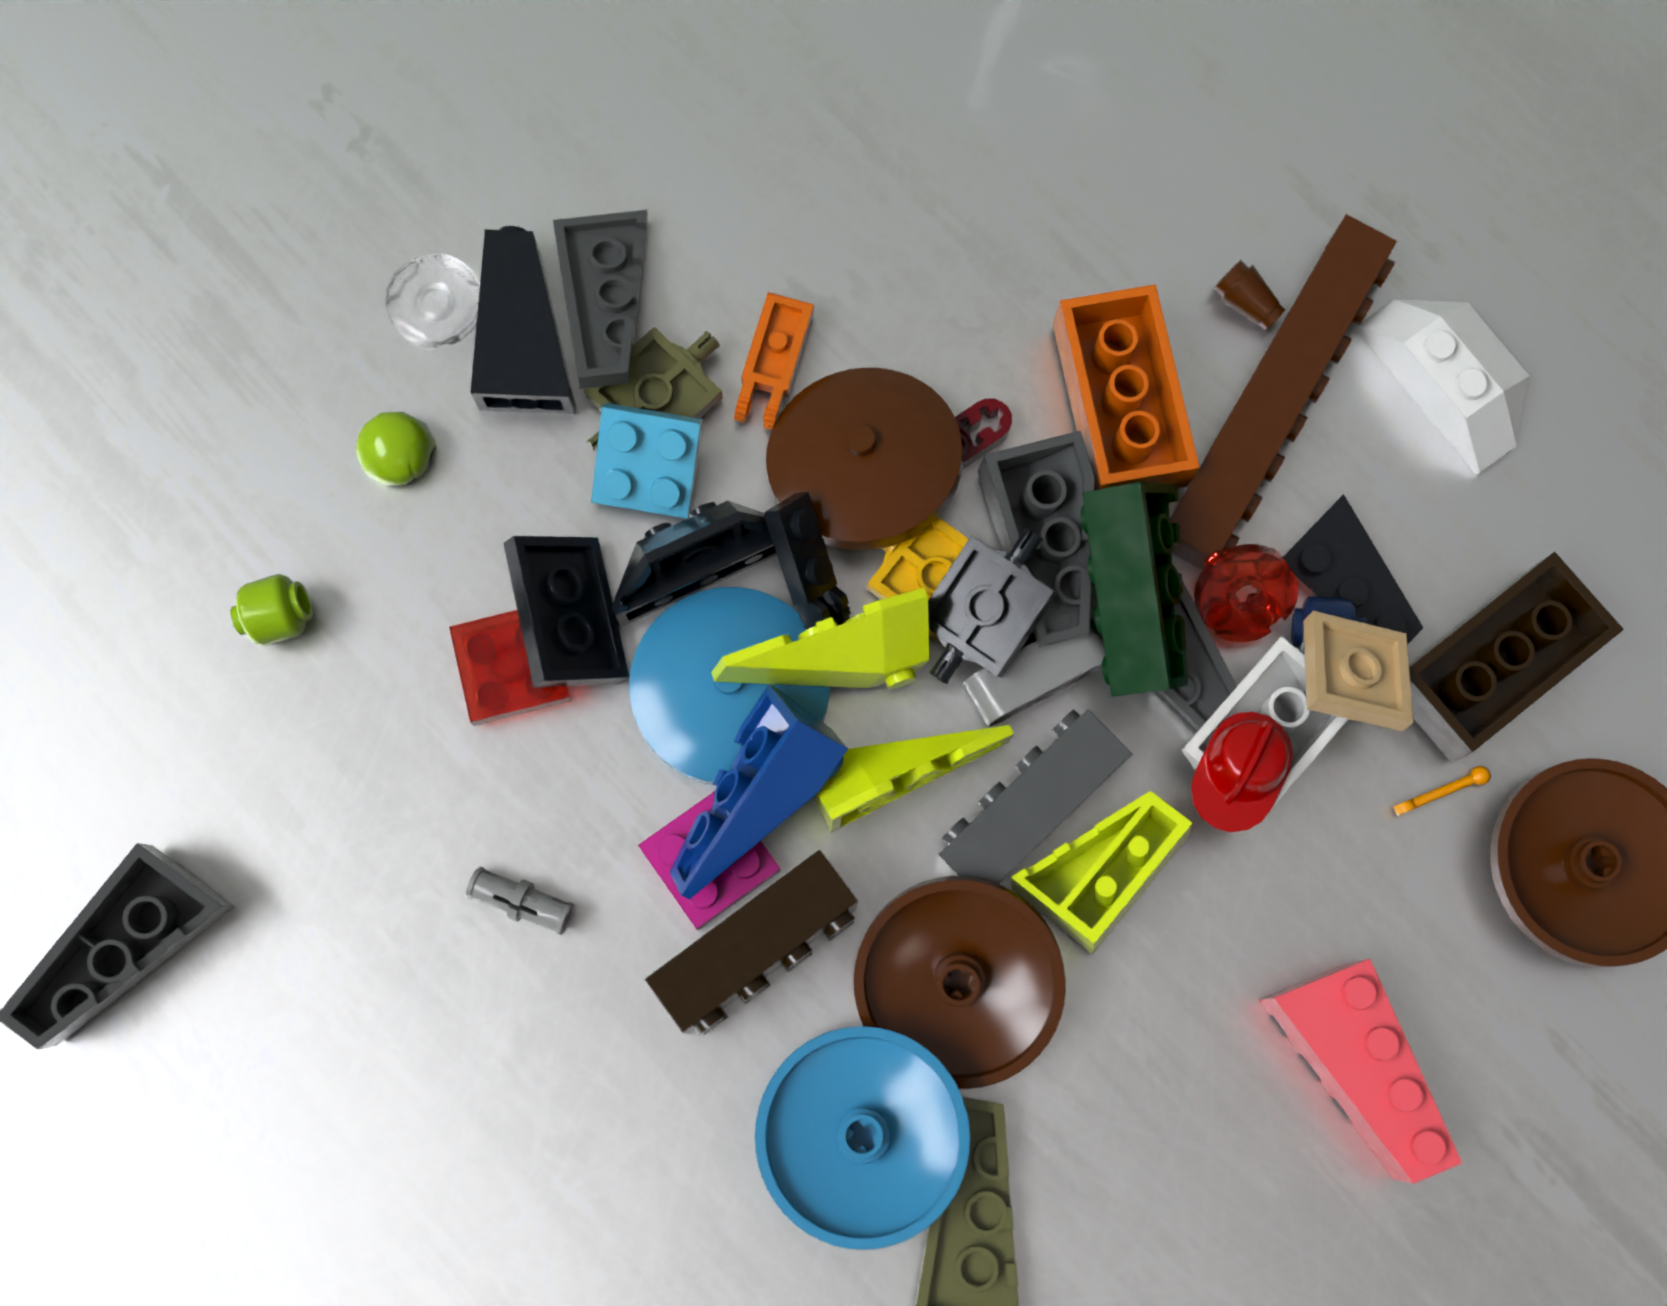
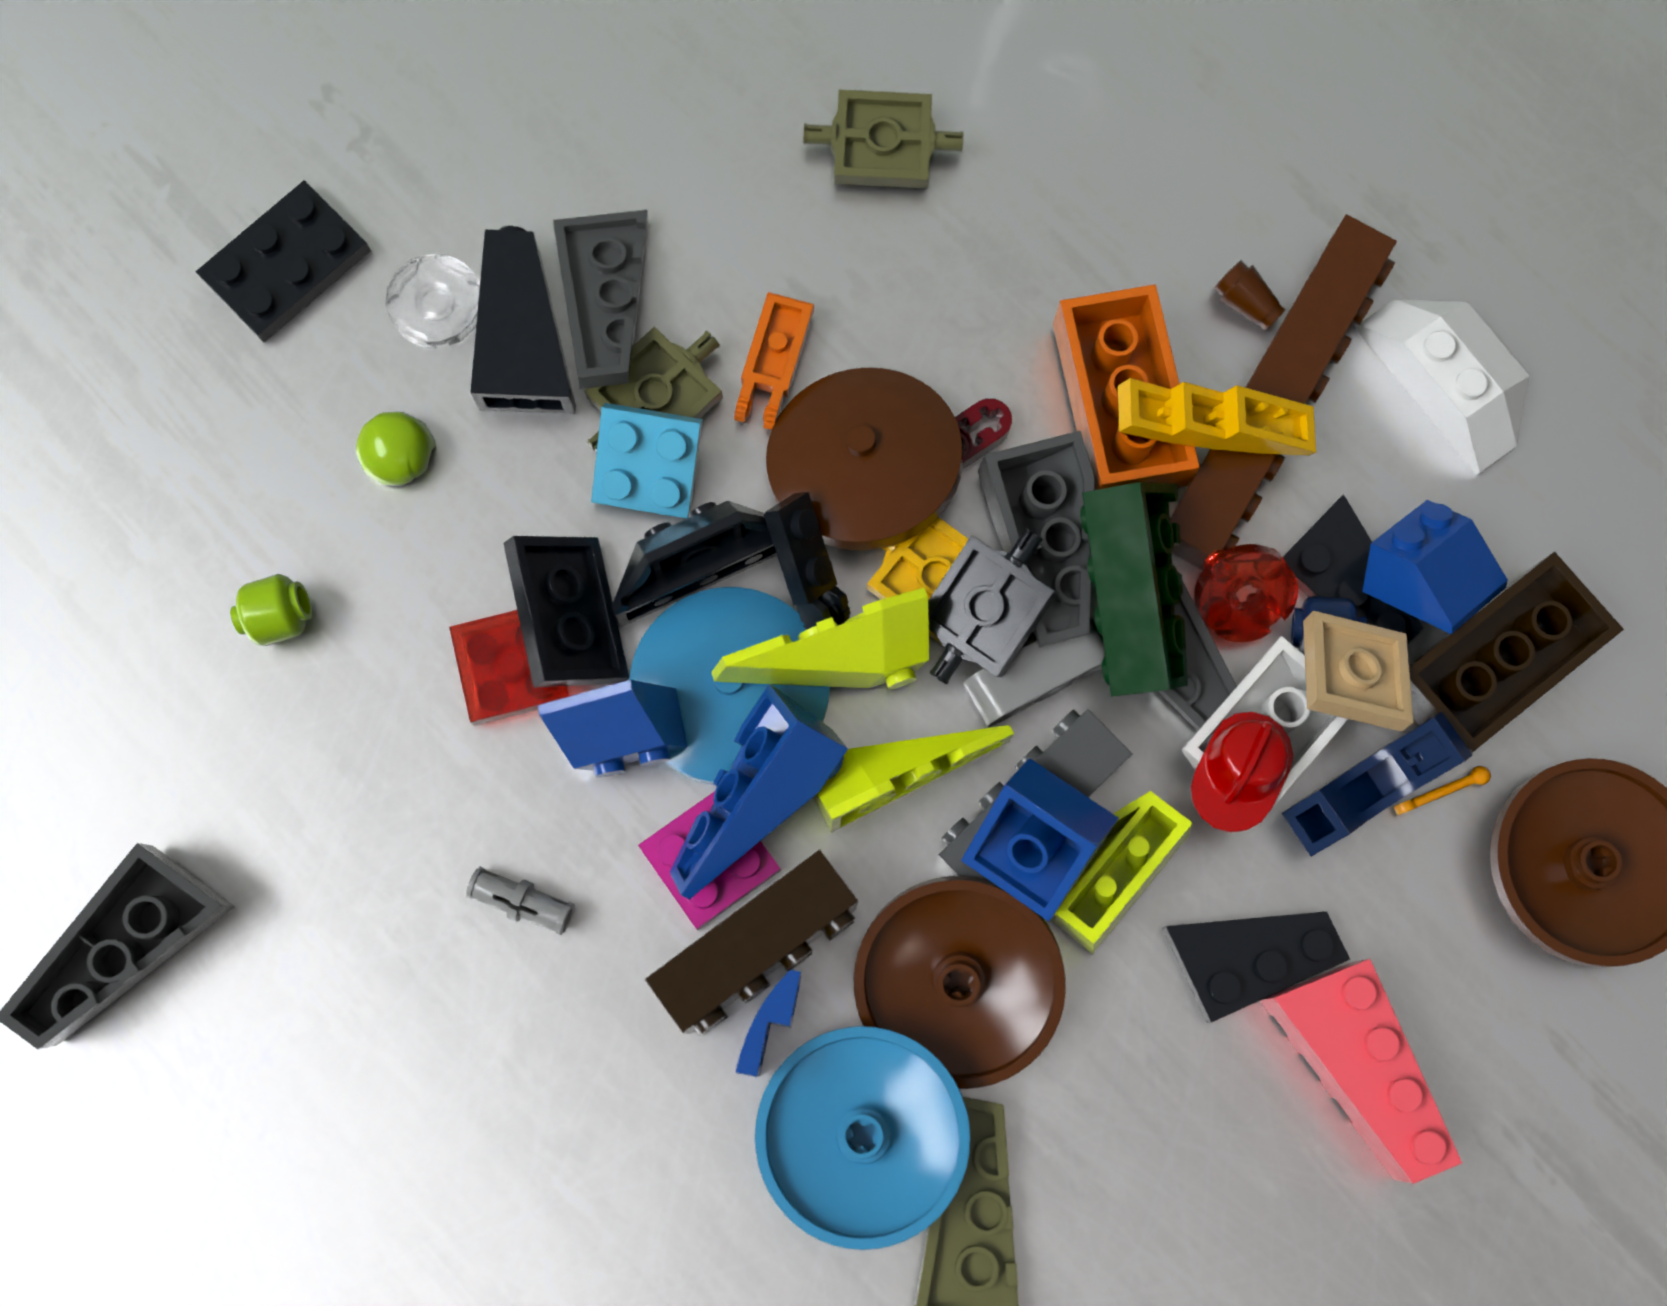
(283, 261): none -> black plate
(616, 726): none -> blue slope
(775, 1010): none -> blue slope
(883, 138): none -> olive plate
(1038, 838): none -> blue slope
(1215, 419): none -> yellow slope
(1252, 958): none -> black wing
(1376, 783): none -> dark blue arch
(1434, 567): none -> blue slope

